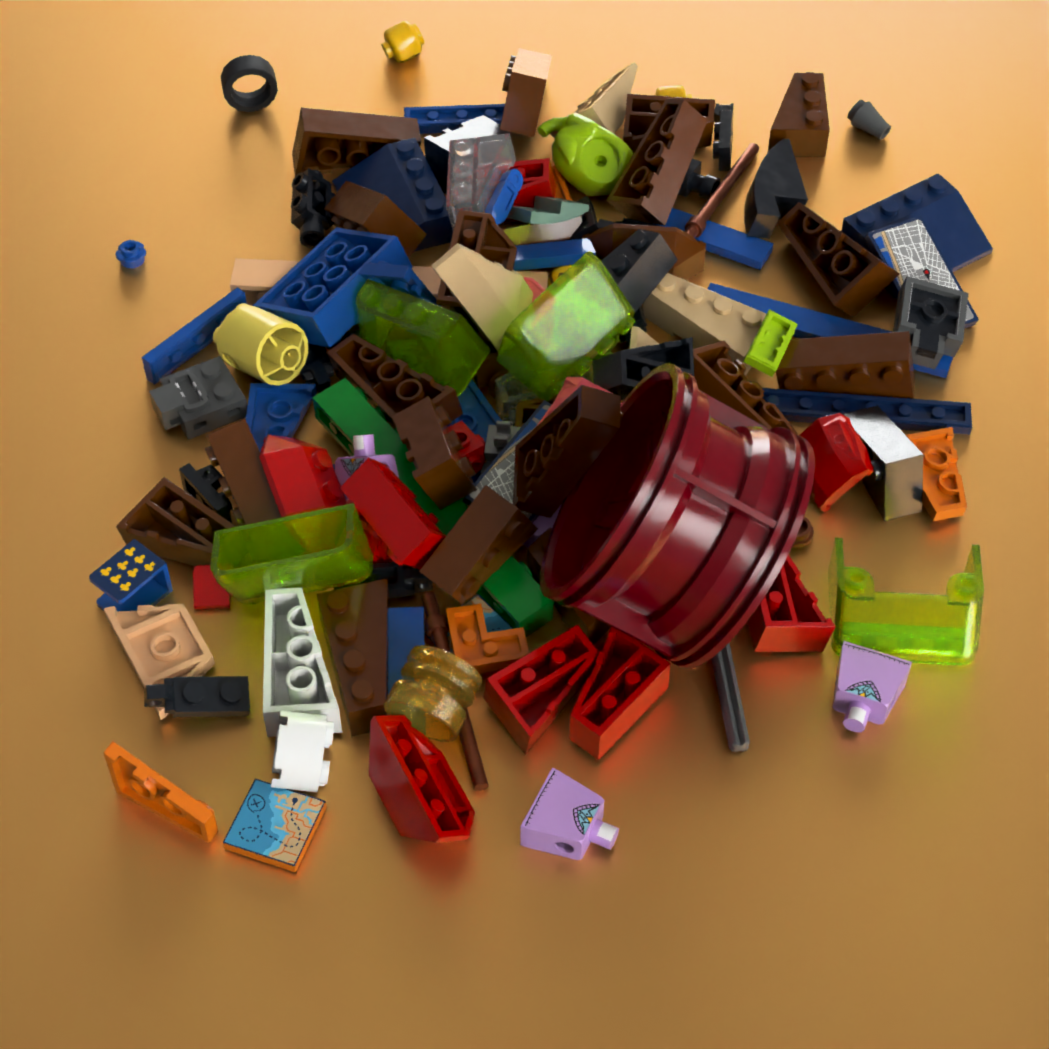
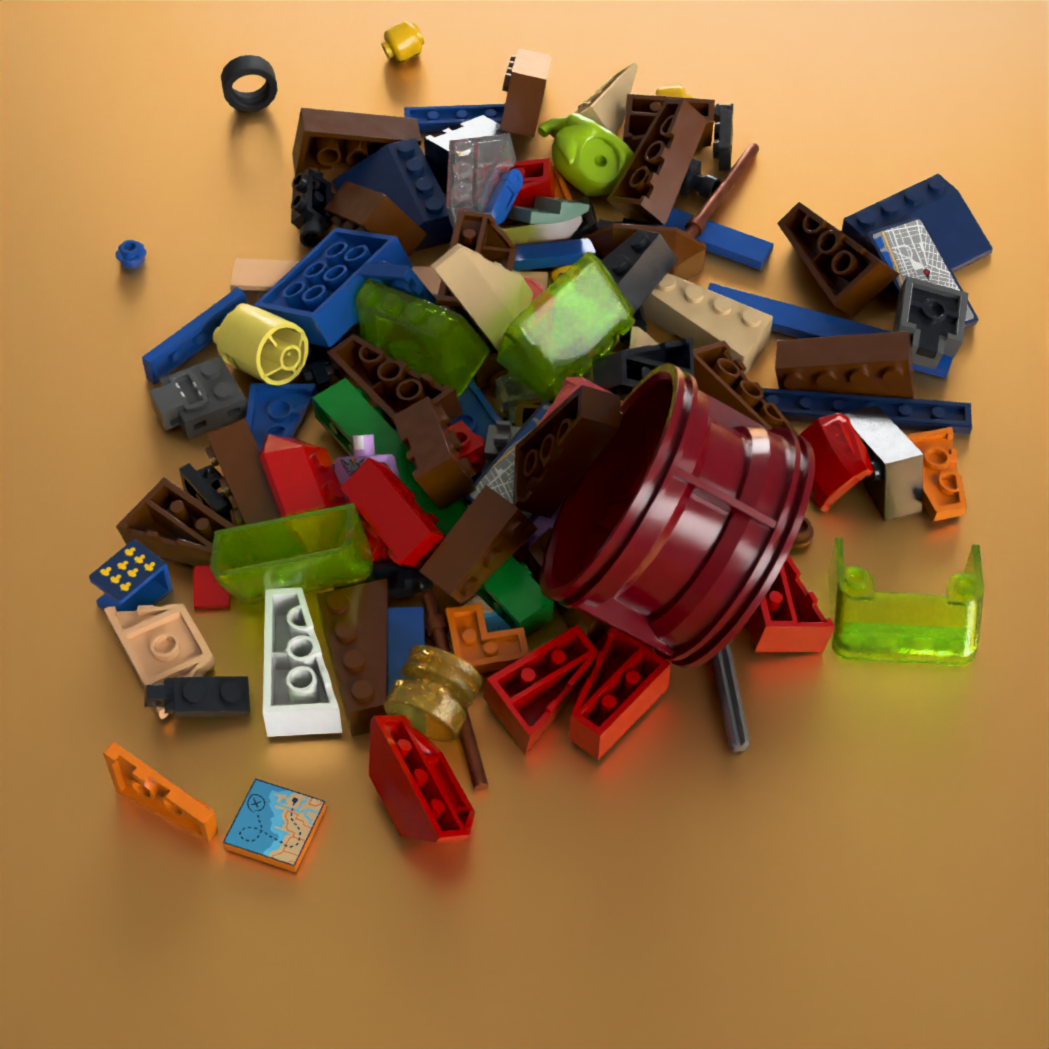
(301, 751): white brick -> none
(566, 819): lavender torso -> none
(770, 343): lime plate -> none
(773, 191): black slope -> none
(803, 116): reddish brown wedge -> none
(867, 118): dark grey cone -> none
(867, 685): lavender torso -> none

